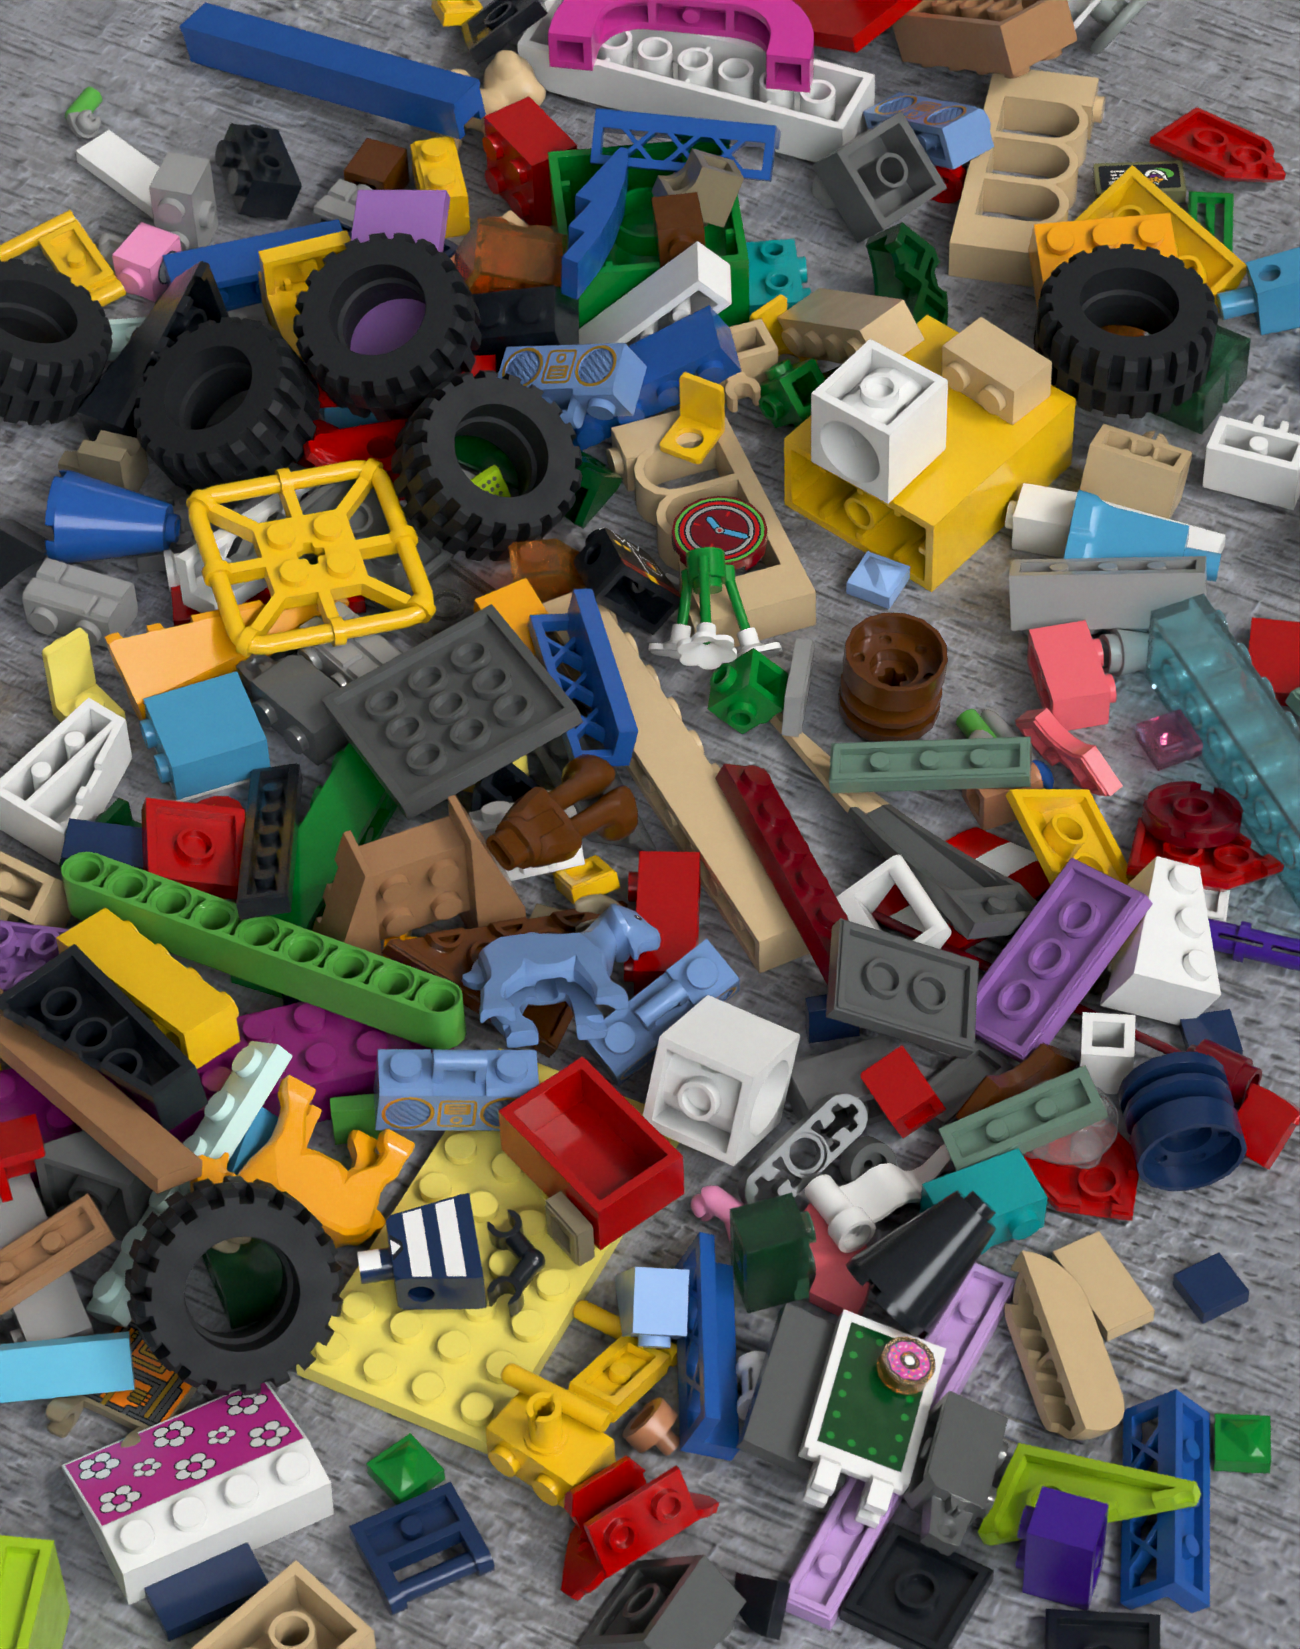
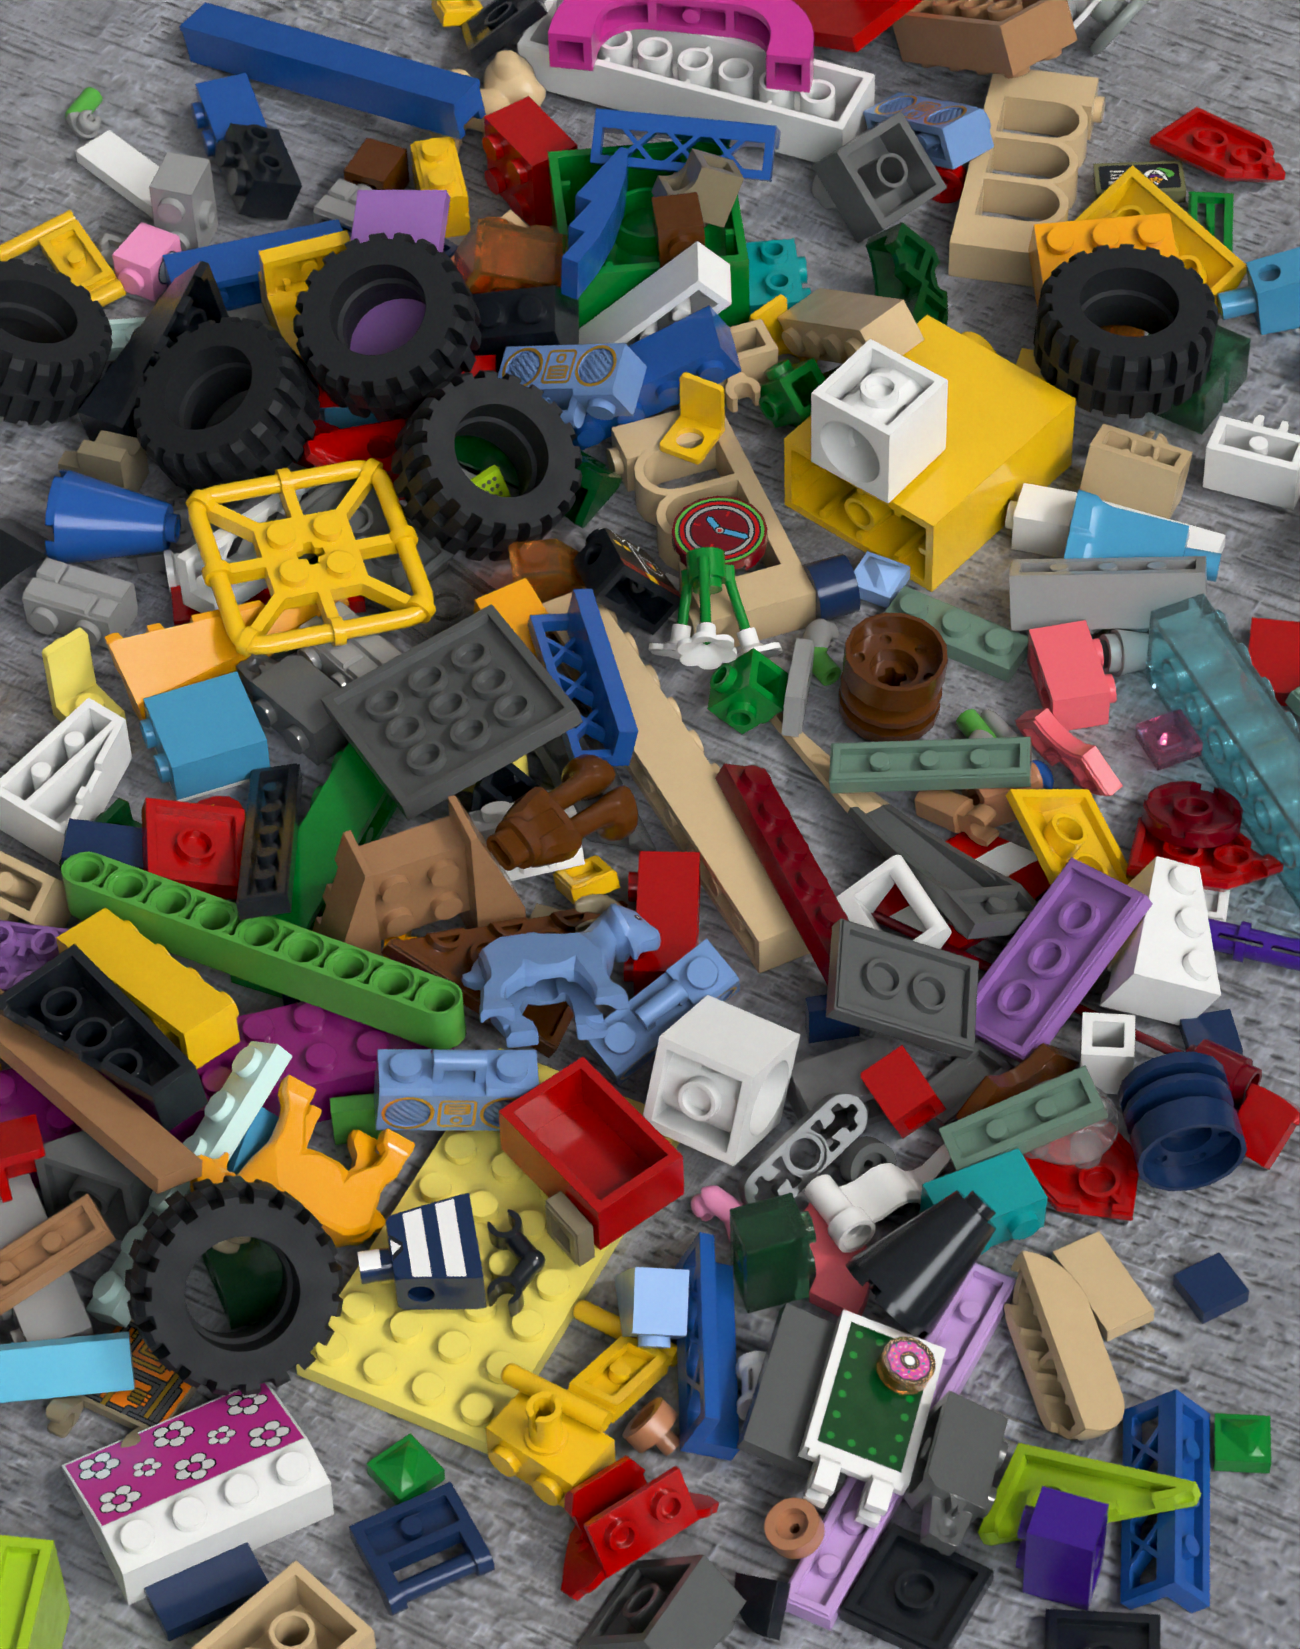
(223, 103): none -> blue brick
(794, 1528): none -> nougat tile
(823, 665): none -> arm
(834, 586): none -> dark blue piece
(957, 814): none -> medium nougat bar
(967, 636): none -> sand green plate
(996, 370): tan brick -> none

